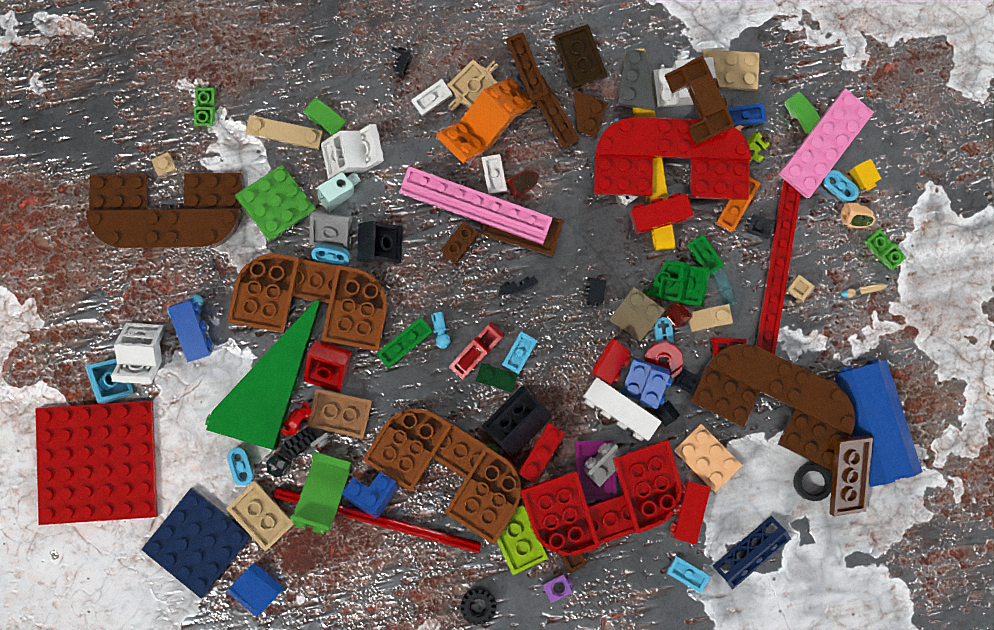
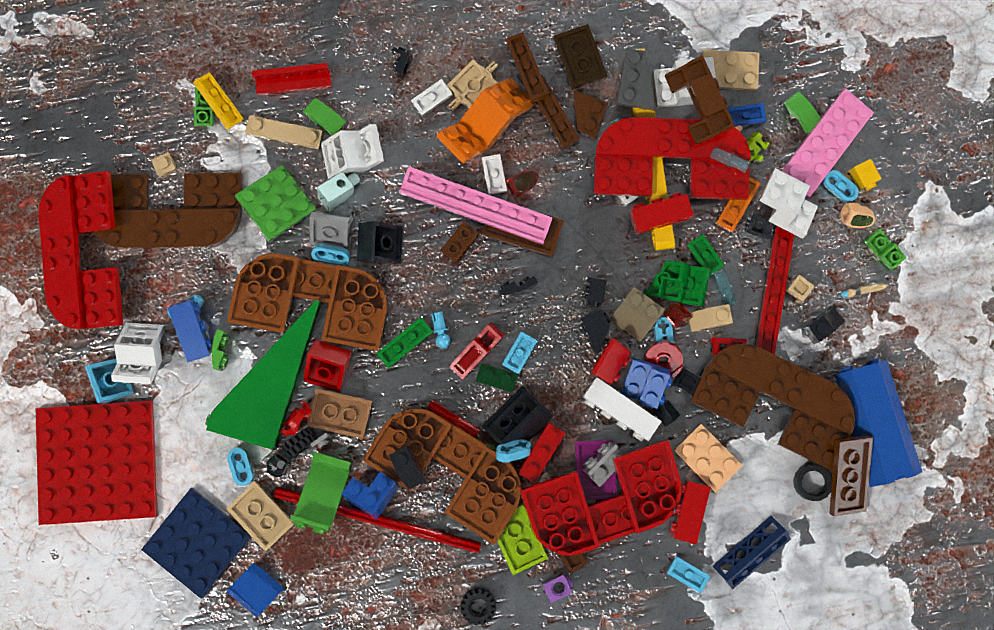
(67, 209): none -> red plate
(218, 101): none -> yellow plate
(219, 358): none -> bright green slope
(292, 79): none -> red fence
(407, 467): none -> black slope
(453, 418): none -> red axle
(513, 450): none -> medium azure beam
(596, 328): none -> black slope
(730, 159): none -> clear light blue axle
(789, 203): none -> white bracket
(823, 325): none -> black slope

